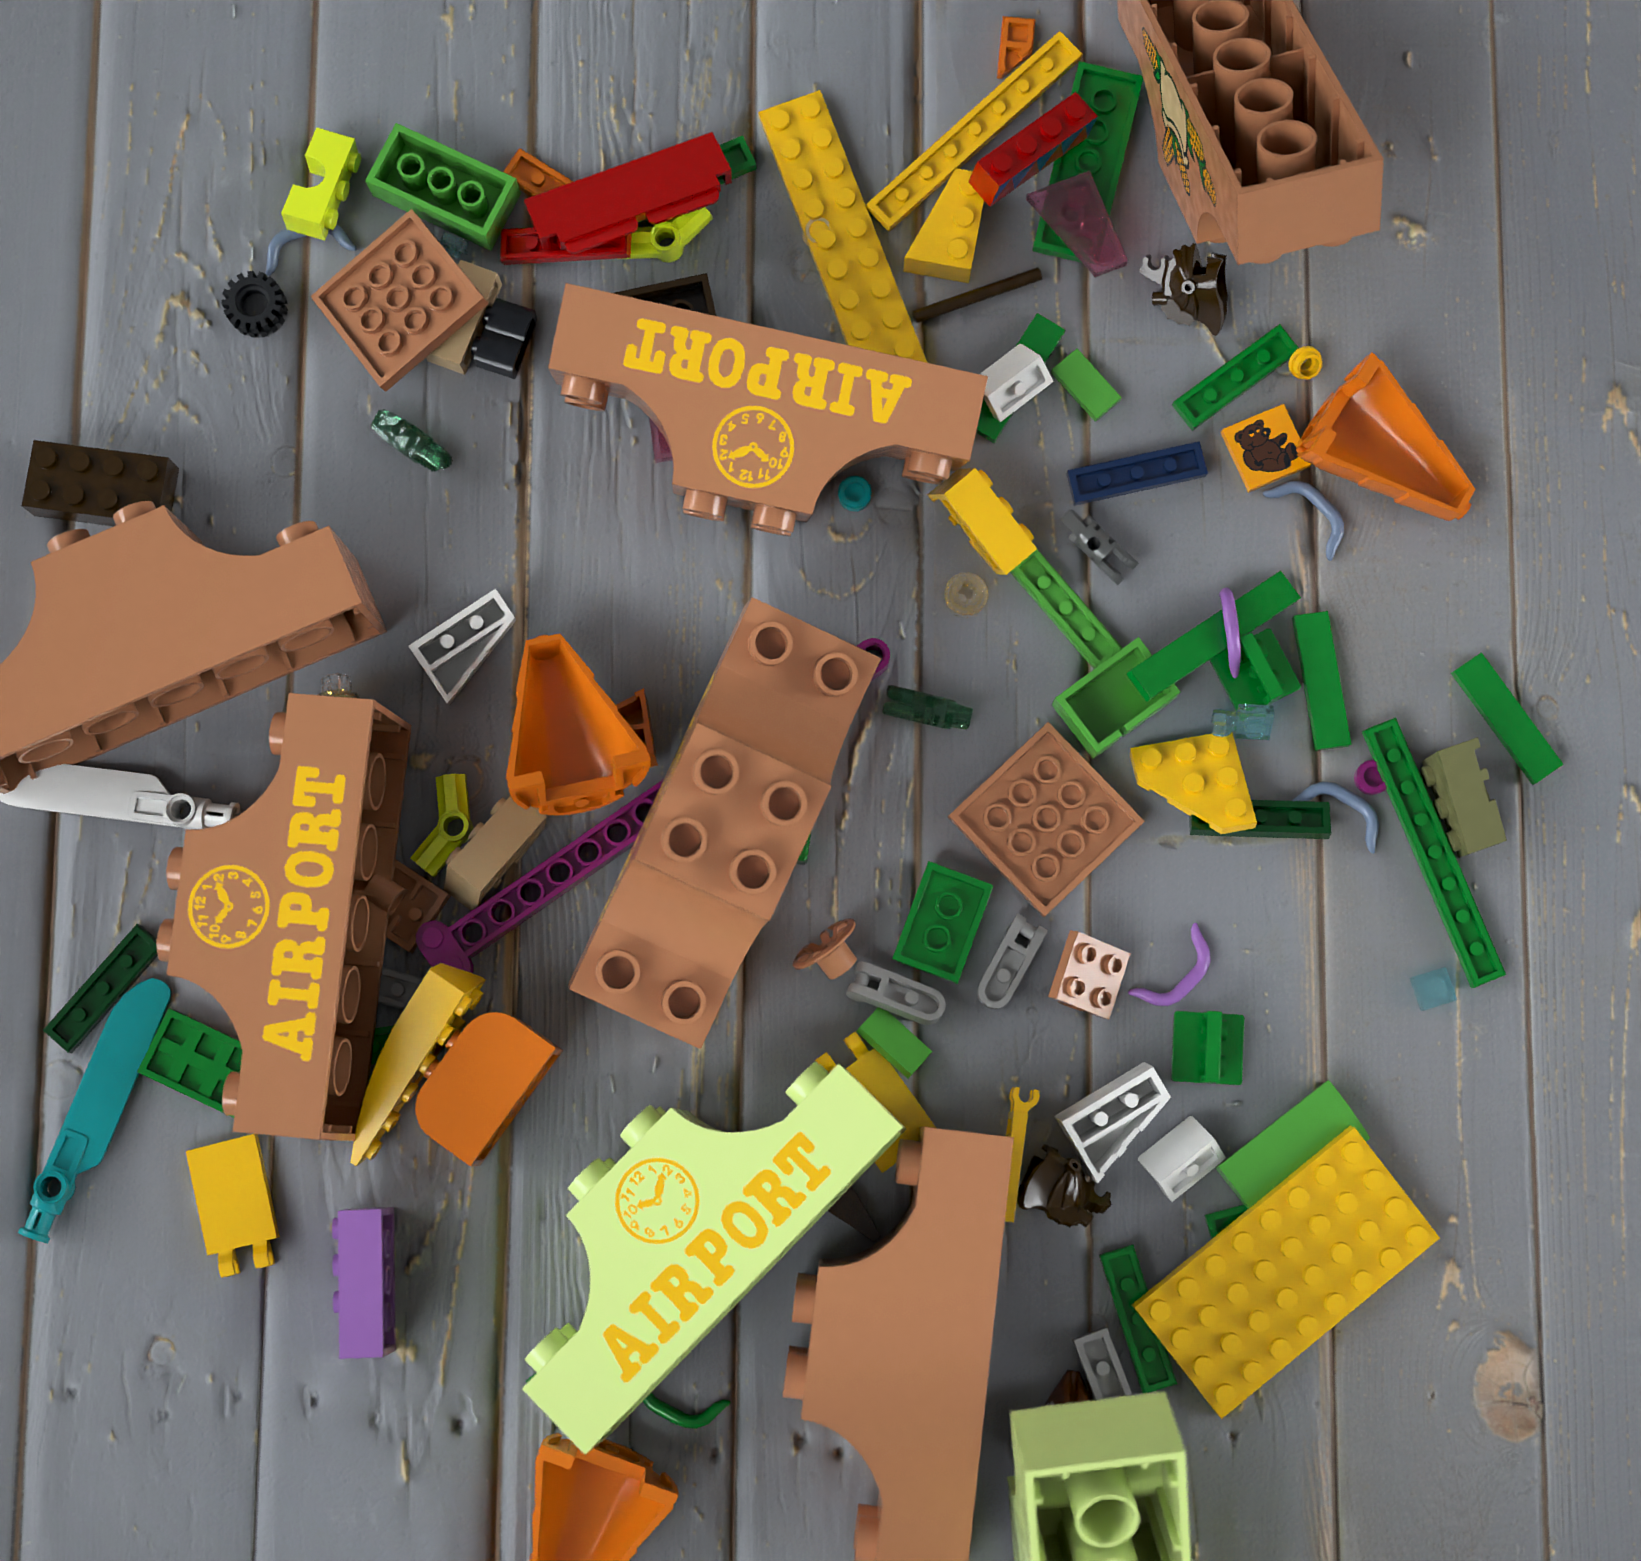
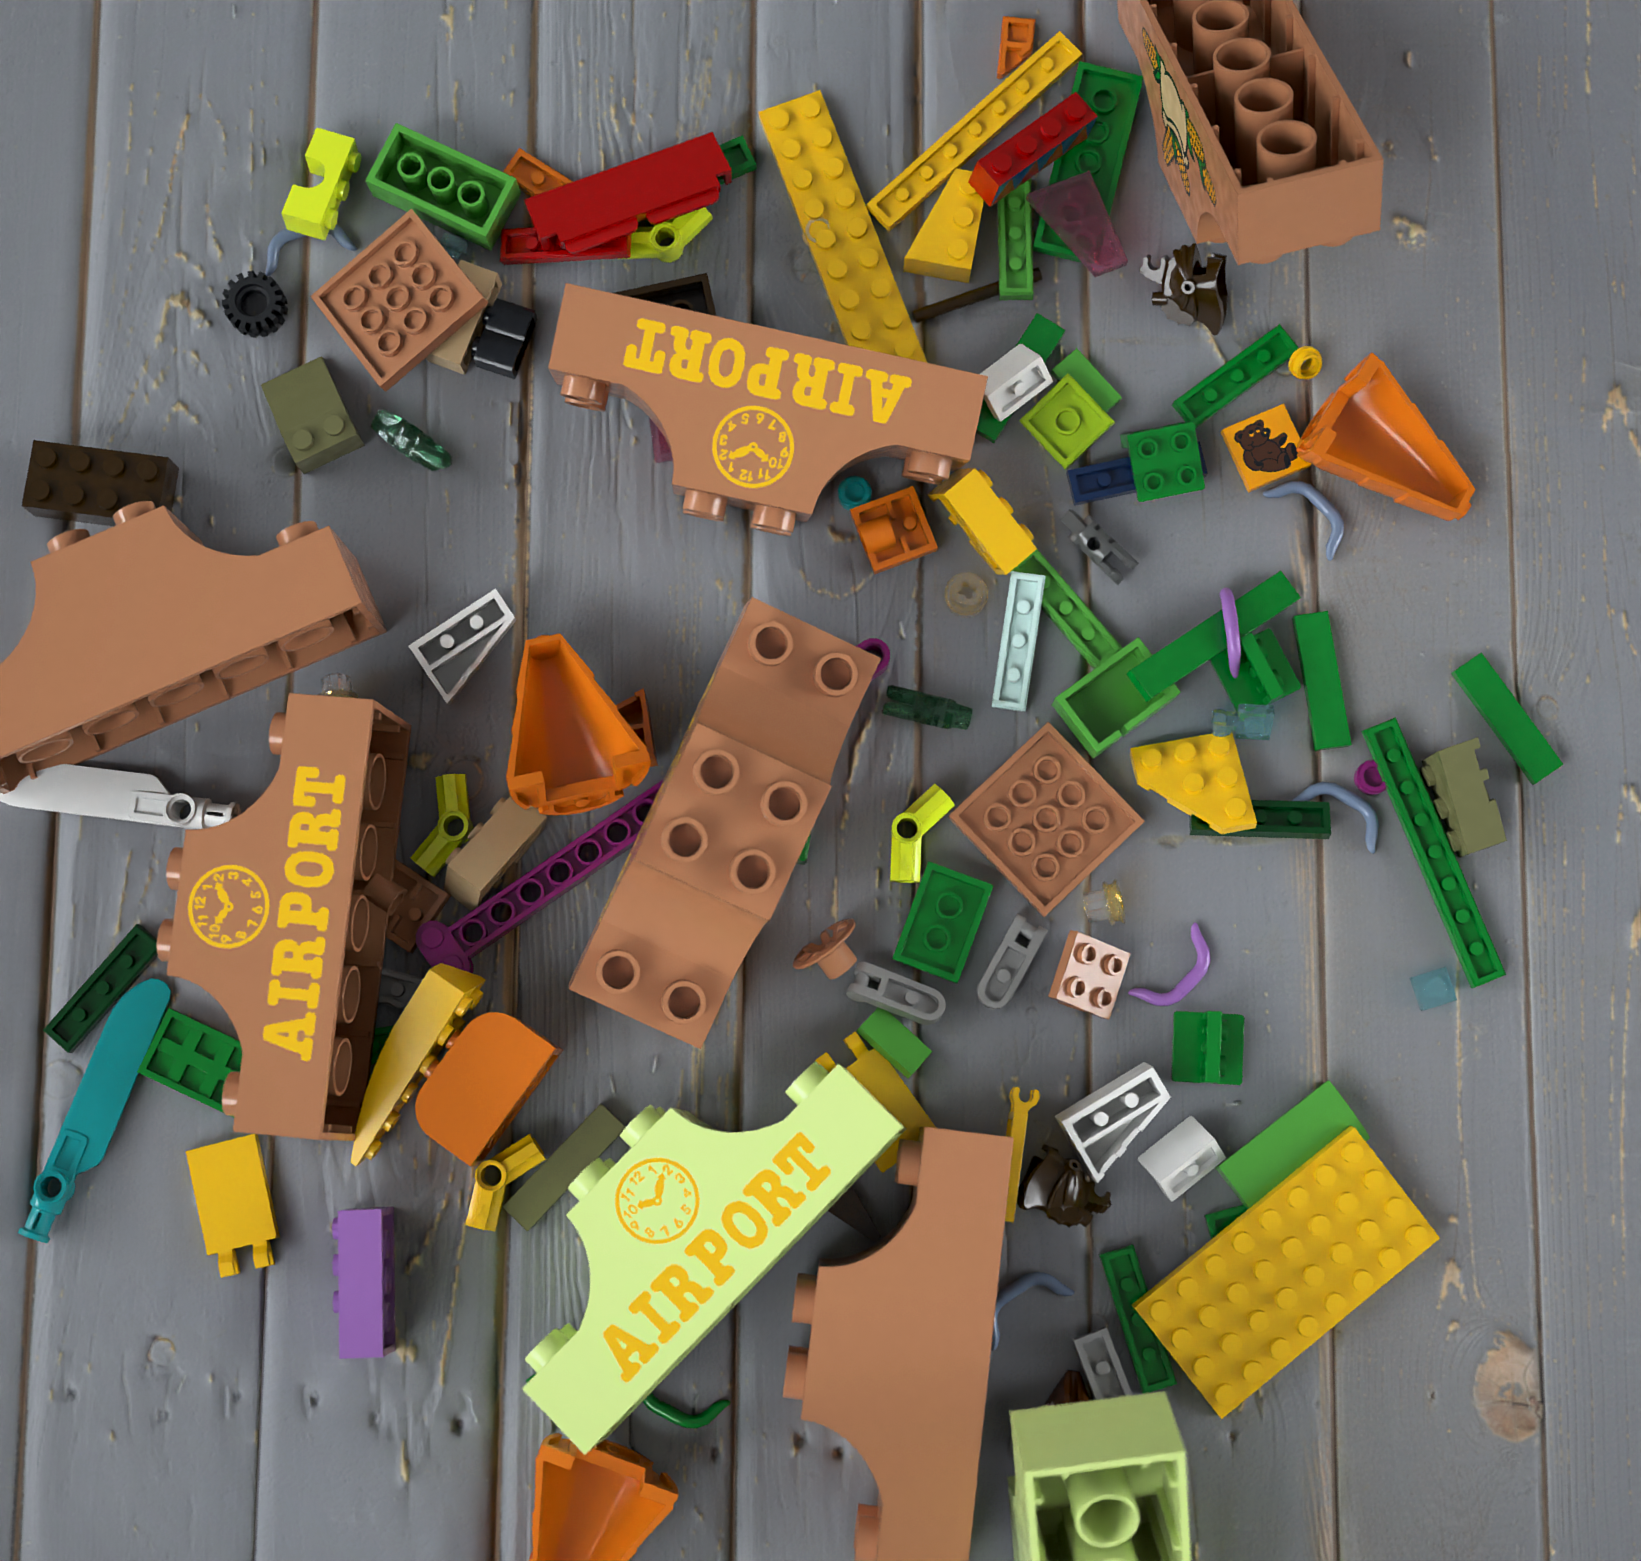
(312, 415): none -> olive slope
(513, 1163): none -> yellow piece
(563, 1166): none -> olive tile
(893, 530): none -> orange plate
(906, 852): none -> neon yellow piece
(1015, 245): none -> bright green tile
(1018, 641): none -> light aqua tile
(1018, 1287): none -> sand blue animal
(1067, 421): none -> lime plate
(1105, 904): none -> clear piece
(1164, 460): none -> green bracket

